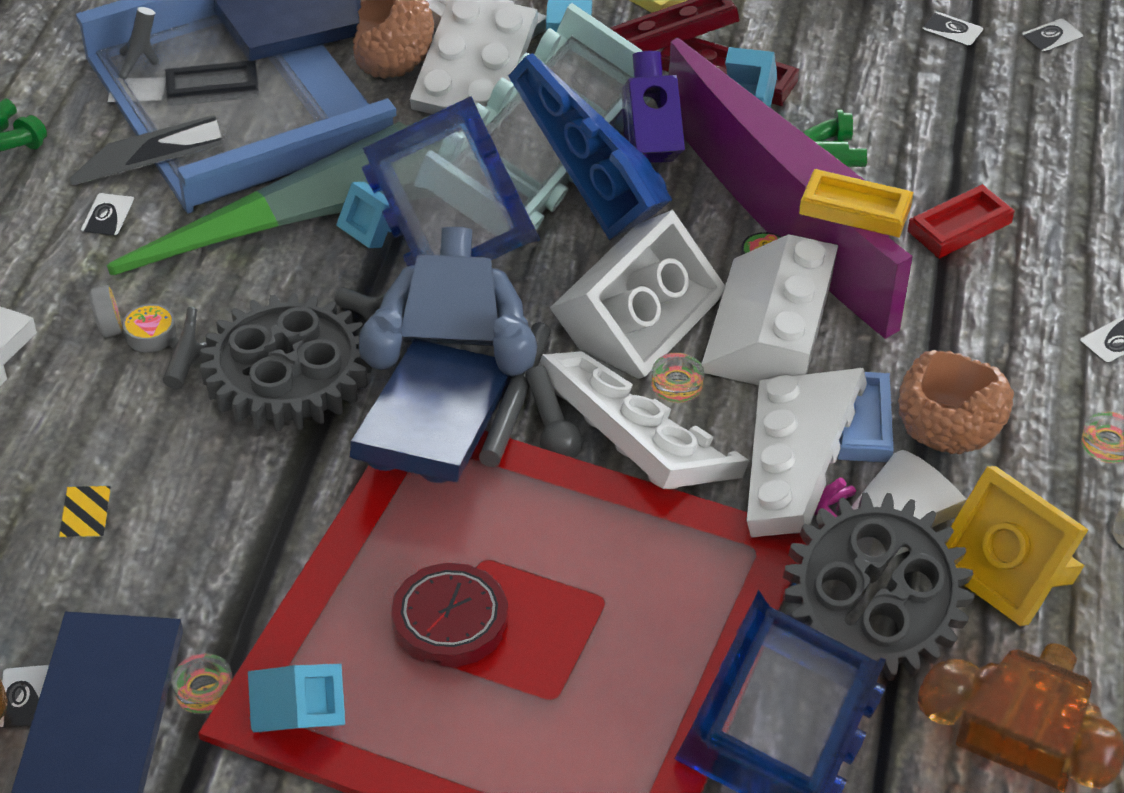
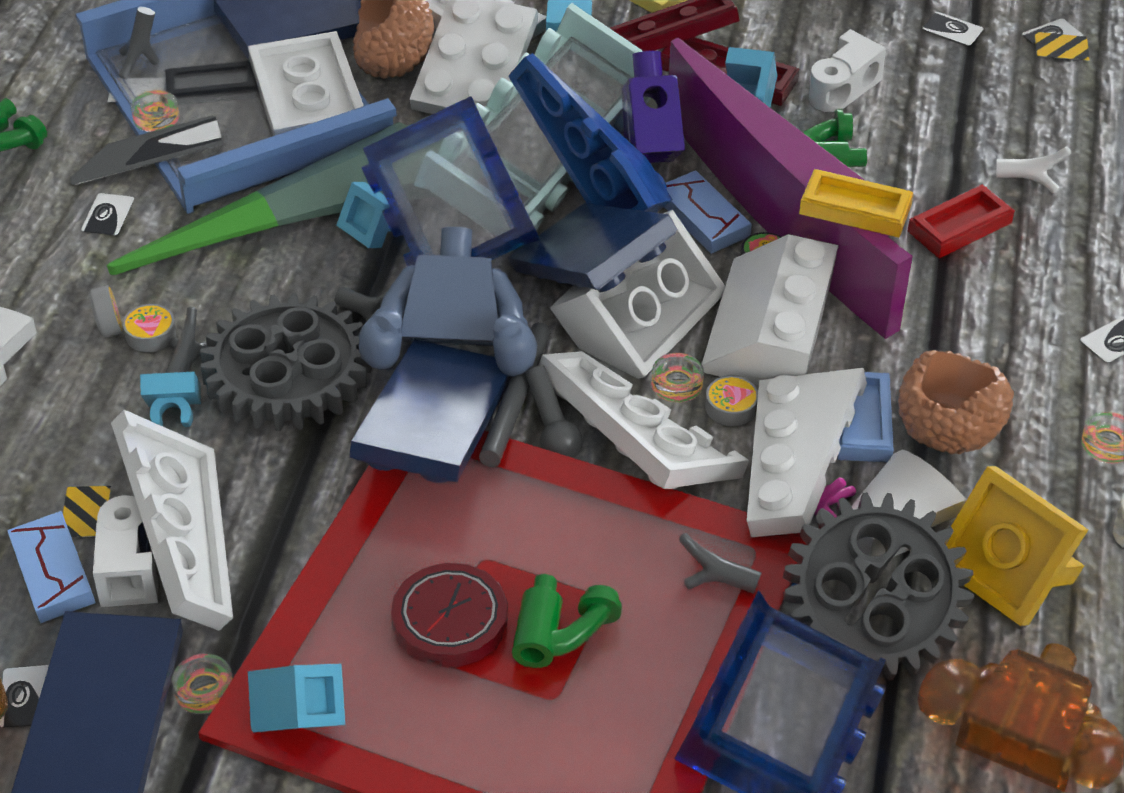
(51, 567): none -> light blue tile
(122, 556): none -> white leg
(154, 110): none -> clear tile
(171, 390): none -> medium azure tile
(181, 515): none -> white wing
(303, 80): none -> white plate
(539, 617): none -> green plant
(595, 246): none -> dark blue tile
(706, 212): none -> light blue tile
(718, 568): none -> dark grey bar
(731, 400): none -> tile
(847, 73): none -> white leg
(1032, 169): none -> white bar
(1062, 46): none -> sticker

